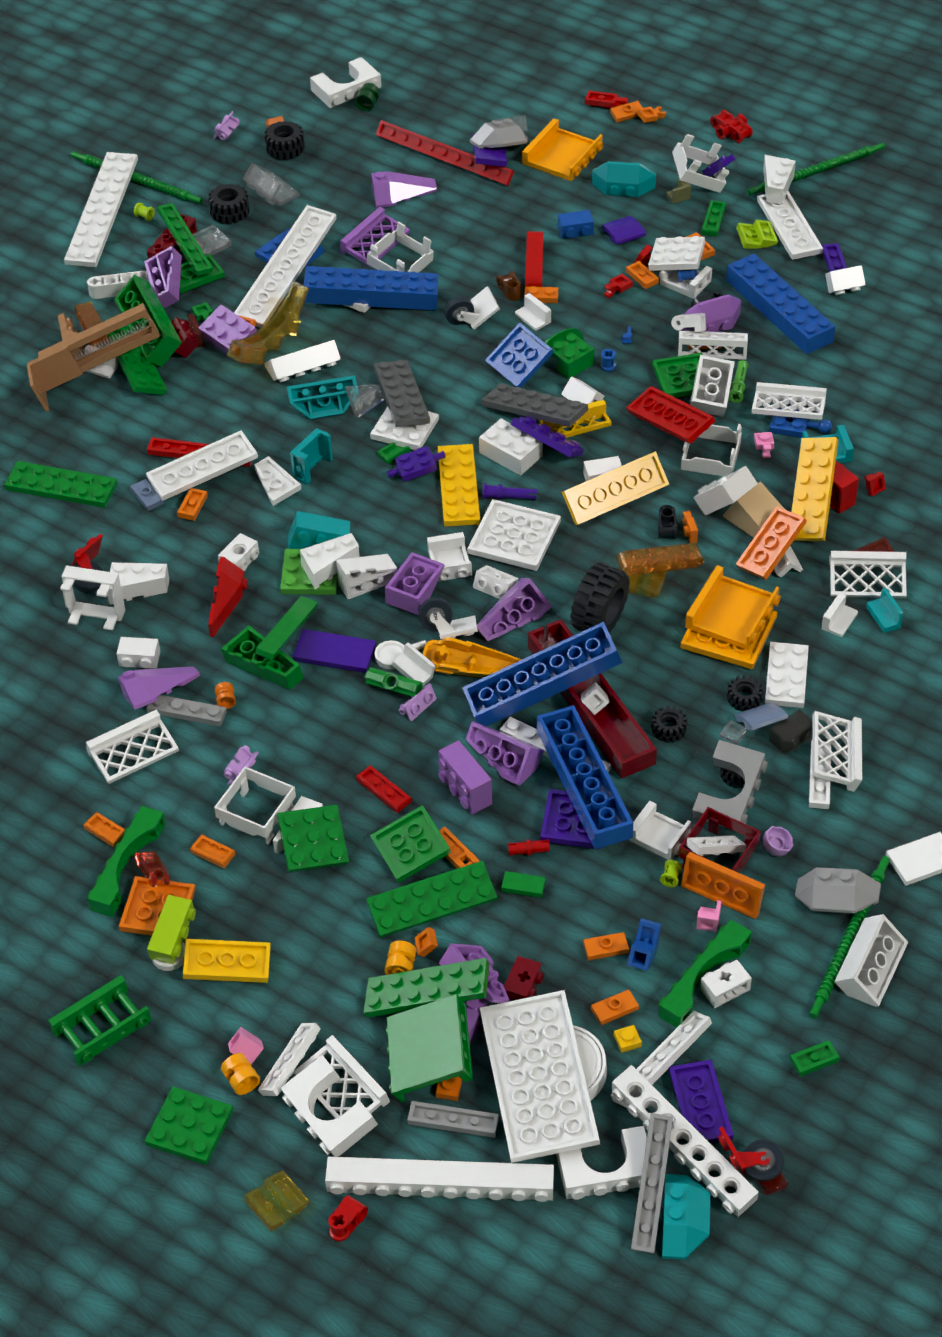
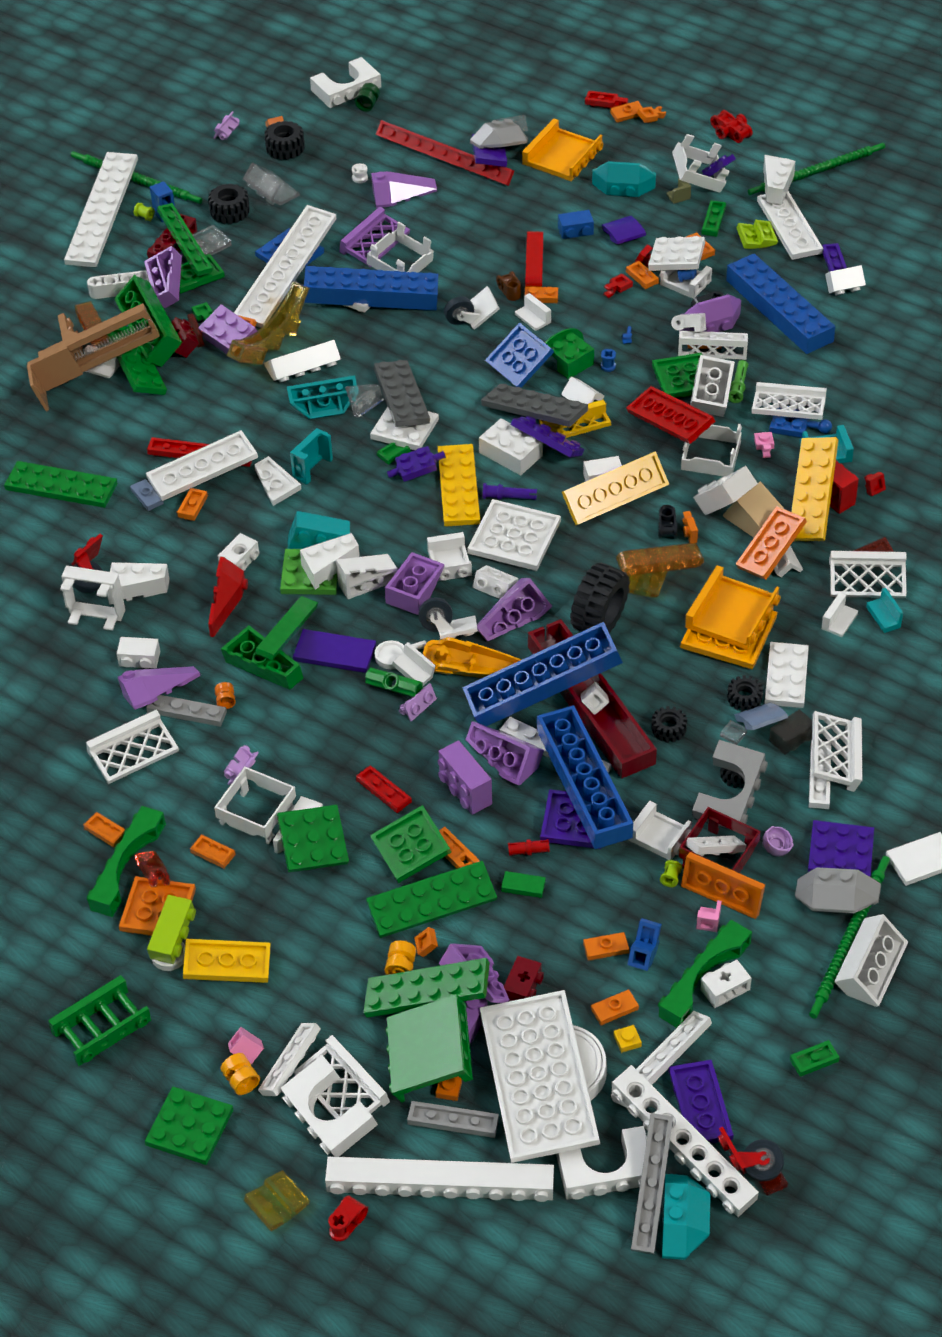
(161, 195): none -> blue brick
(359, 173): none -> white wheel
(841, 846): none -> dark purple plate

